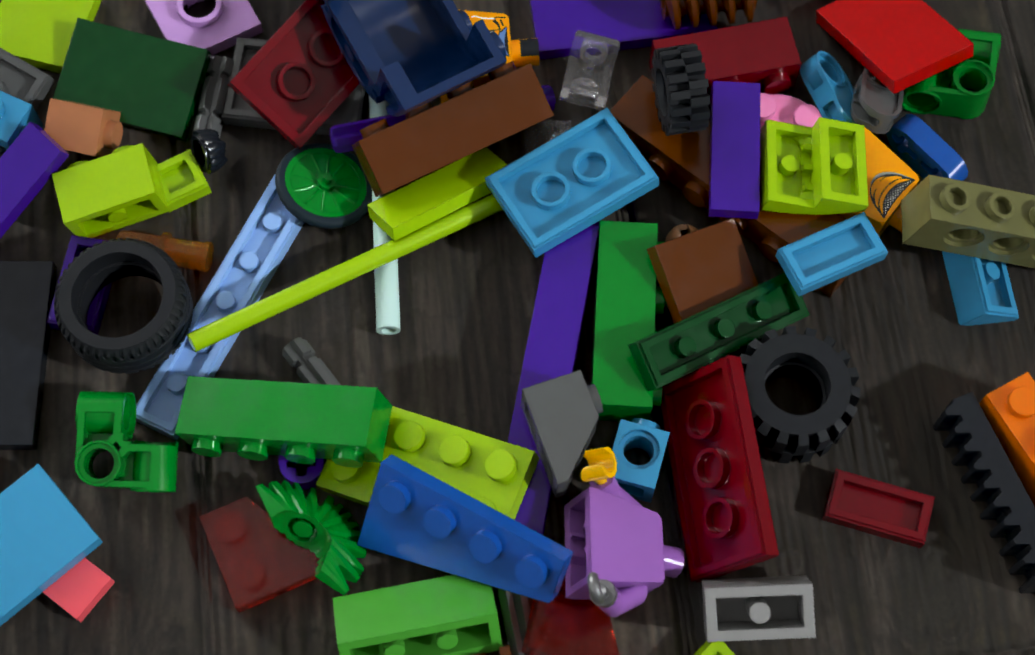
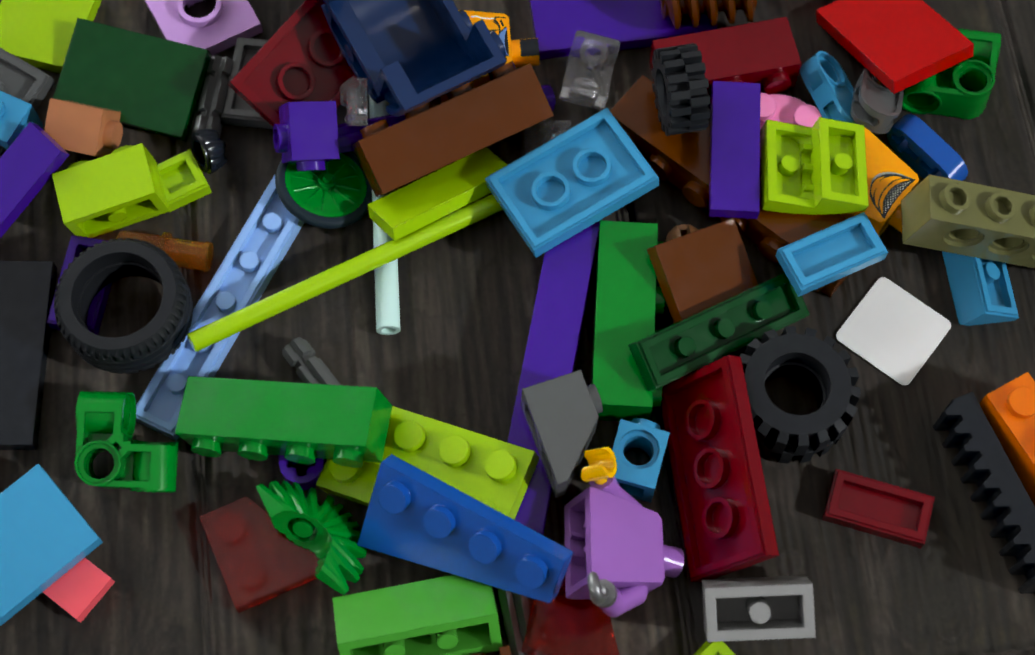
(307, 134): none -> dark purple brick
(354, 97): none -> clear tile
(893, 331): none -> white sticker

